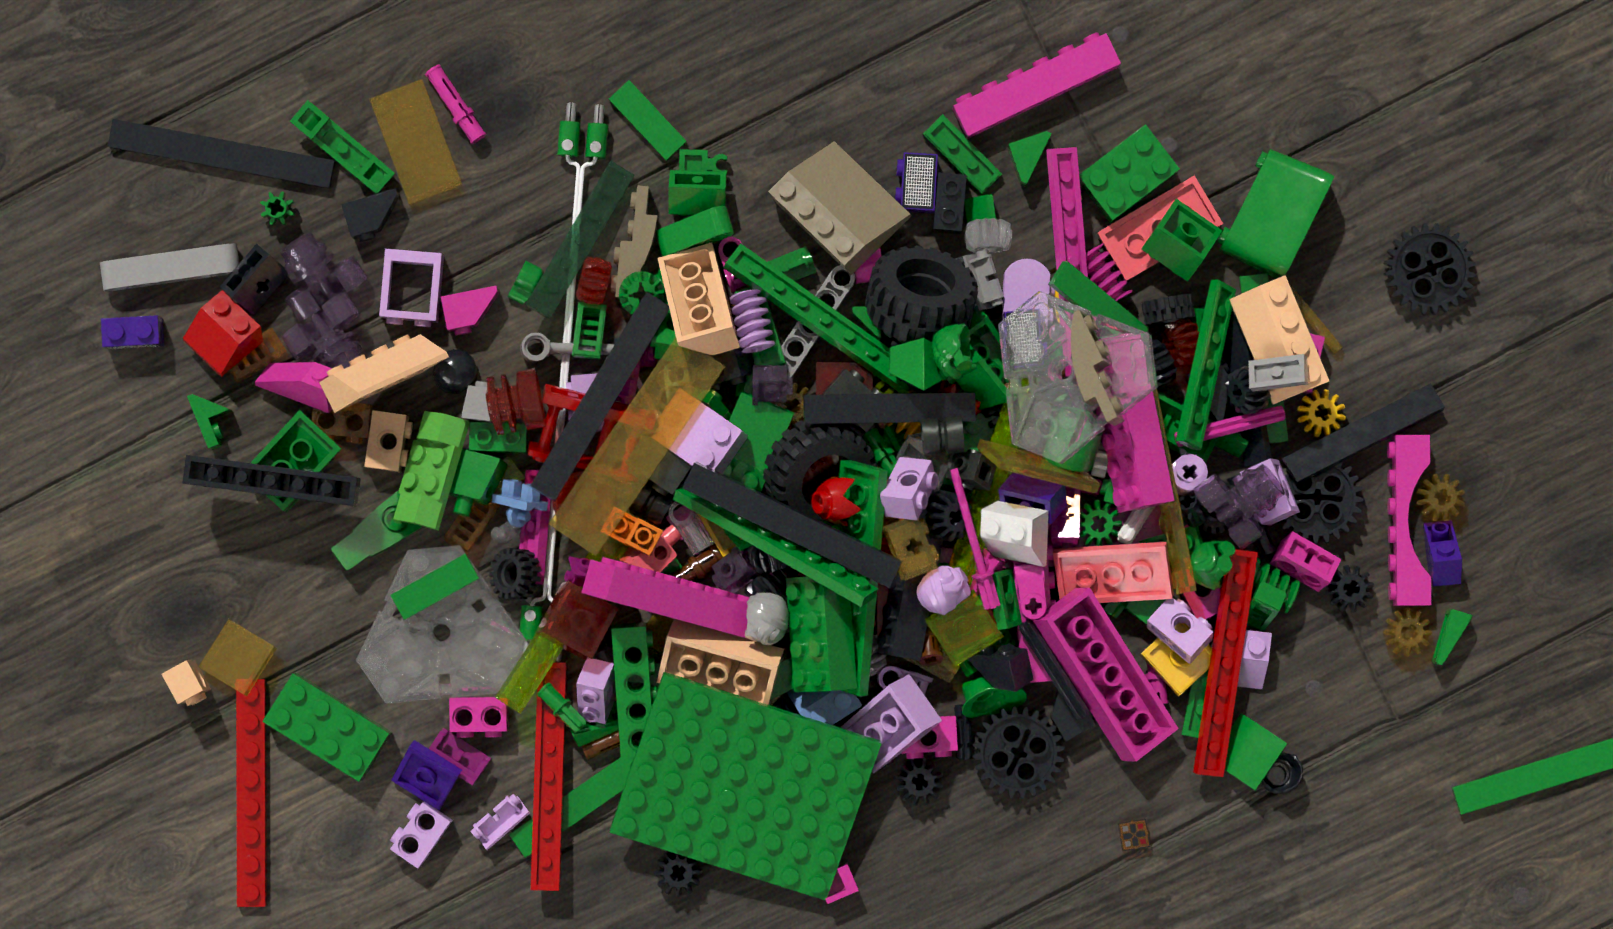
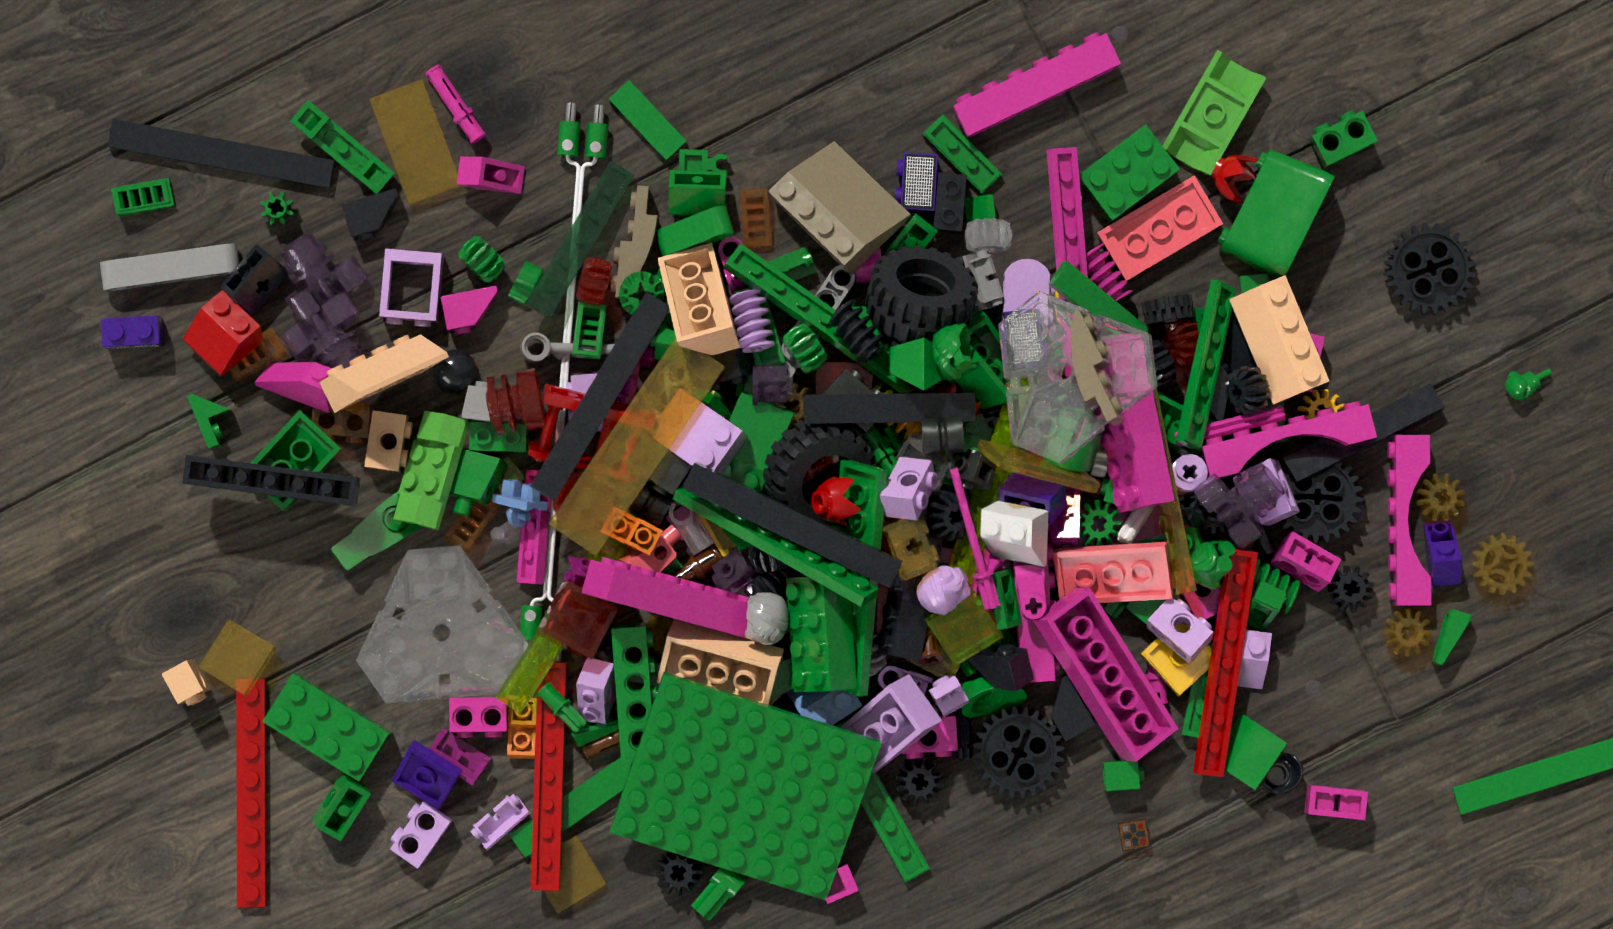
(117, 196): none -> green slope
(341, 806): none -> green brick
(435, 586): green tile -> none
(481, 259): none -> green gear
(490, 175): none -> dark pink slope
(522, 732): none -> orange slope
(526, 574): black tyre -> none
(578, 876): none -> clear yellow tile
(722, 886): none -> green piece
(748, 193): none -> clear orange slope
(805, 348): none -> green gear
(857, 333): none -> black piece
(892, 829): none -> green tile
(915, 233): none -> green slope
(948, 695): none -> lavender slope
(1026, 154): green slope -> none
(1054, 669): black axle -> none
(1122, 775): none -> green brick
(1181, 240): green slope -> none
(1213, 114): none -> bright green piece
(1230, 171): none -> red piece
(1278, 372): light grey plate -> none
(1316, 323): clear yellow bar -> none
(1336, 802): none -> dark pink brick
(1345, 143): none -> green brick
(1346, 427): none -> dark pink arch
(1507, 576): none -> clear yellow gear
(1524, 385): none -> green piece

